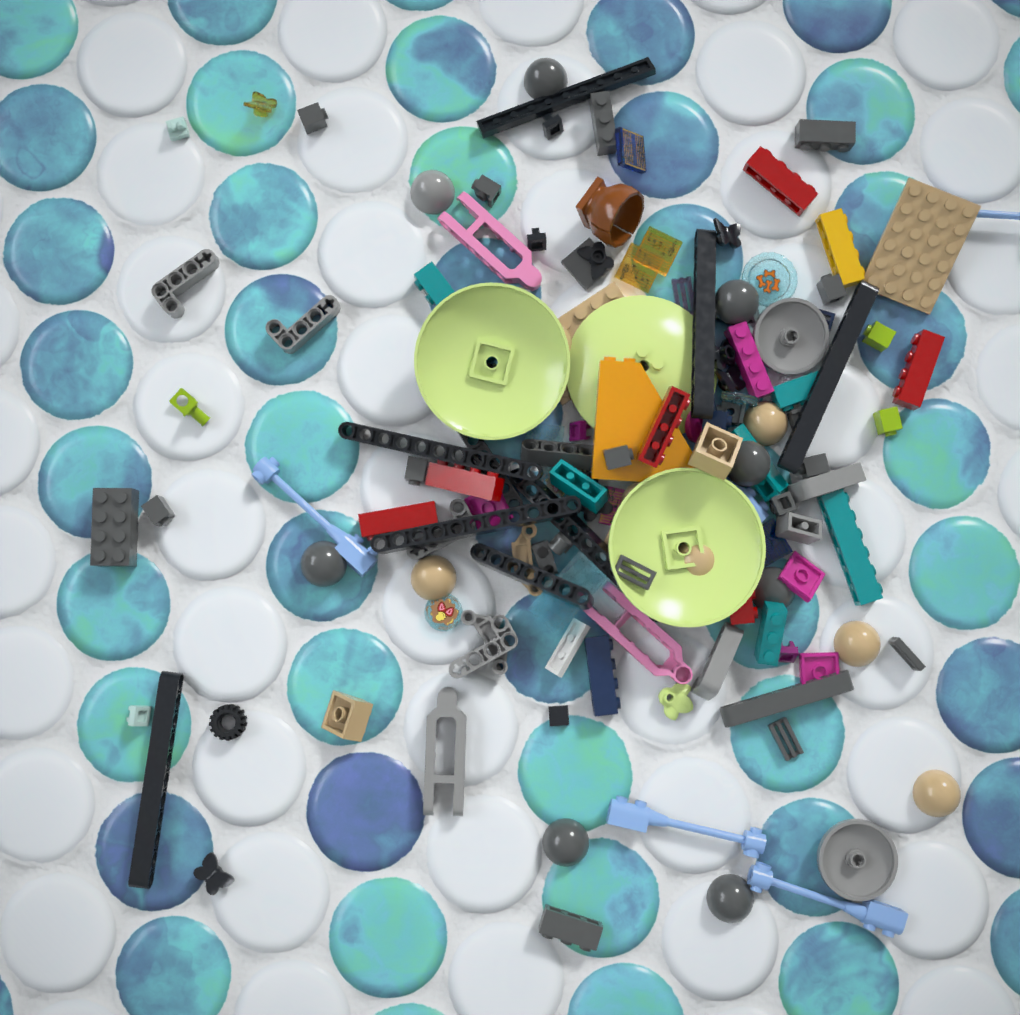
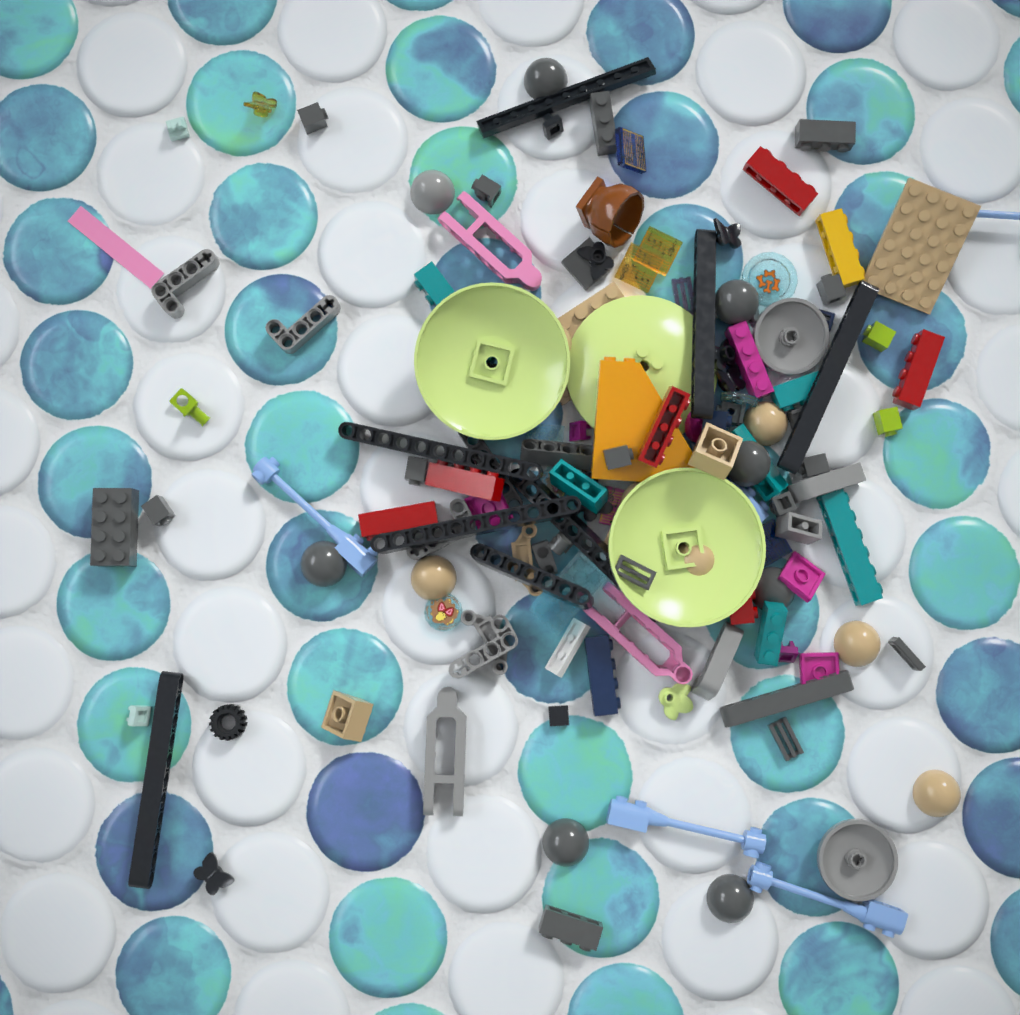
(115, 247): none -> bright pink sticker
(536, 240): black tile -> none

